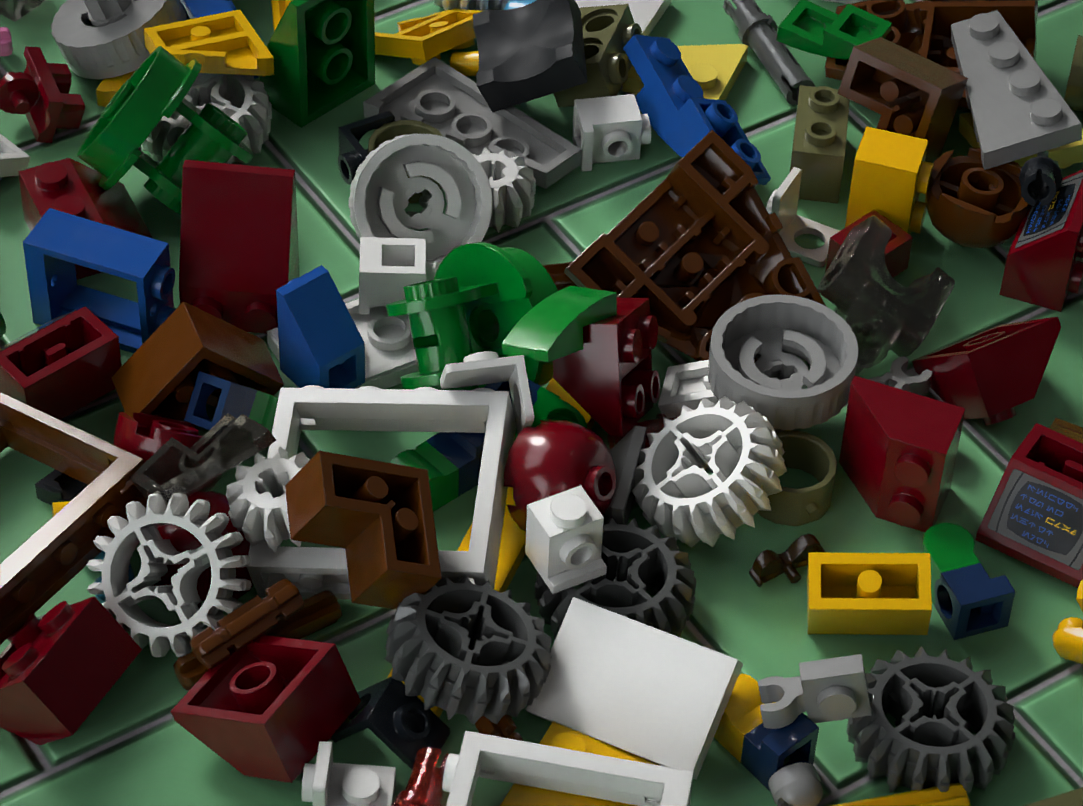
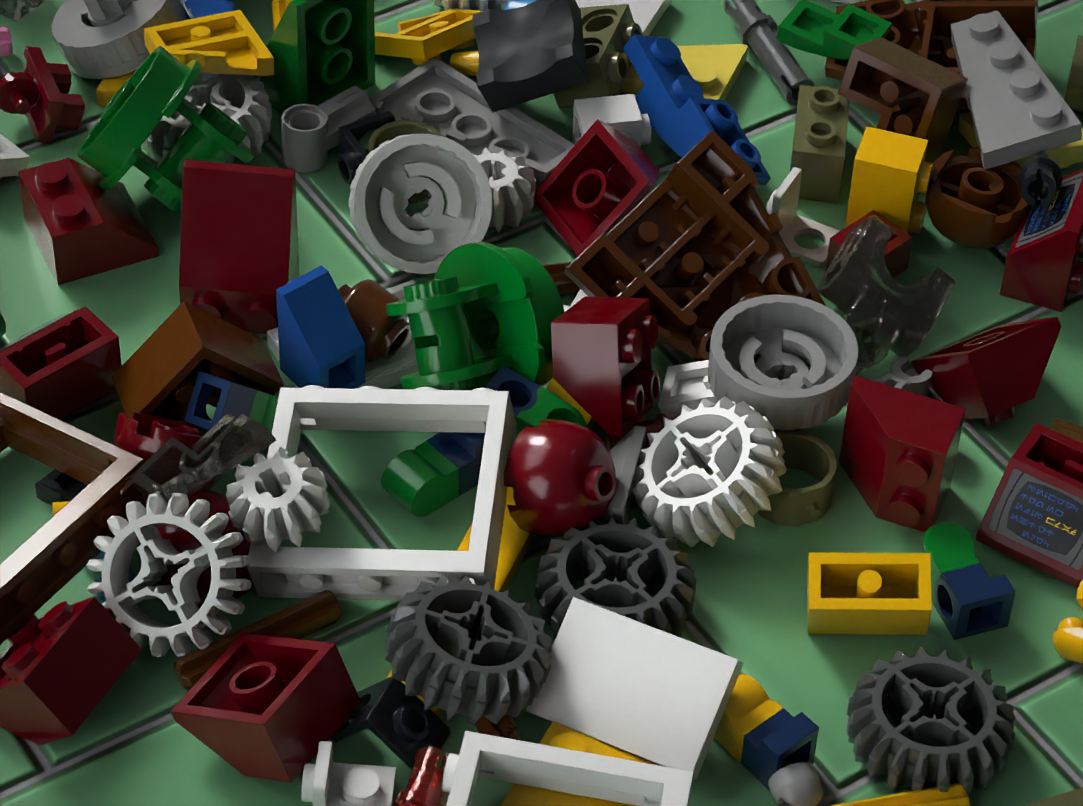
(68, 240): blue window -> none
(247, 623): reddish brown axle -> none
(314, 129): none -> light grey piece
(377, 515): reddish brown brick -> none
(380, 332): none -> reddish brown head
(388, 267): white brick -> none
(488, 368): white bracket -> none
(557, 323): green slope -> none
(565, 539): white brick -> none
(595, 185): none -> dark red slope
(770, 564): dark brown piece -> none
(825, 689): light grey plate -> none

